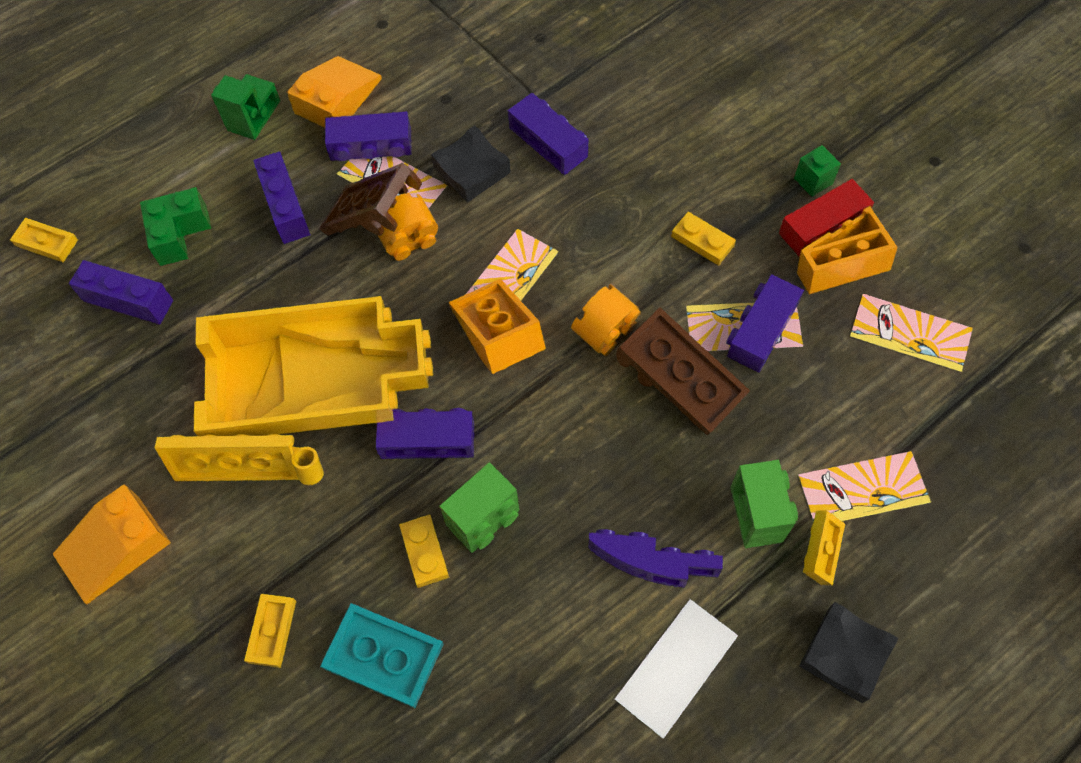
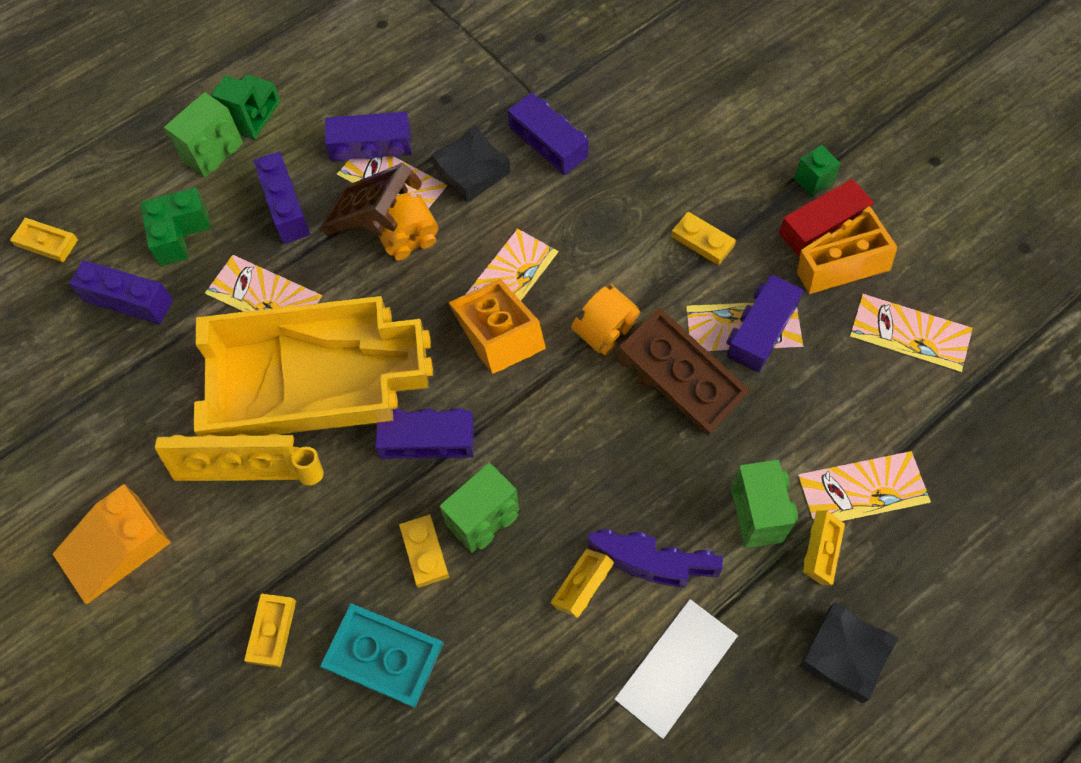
(204, 134): none -> bright green brick
(255, 288): none -> sticker
(332, 90): light orange slope -> none
(582, 582): none -> yellow plate

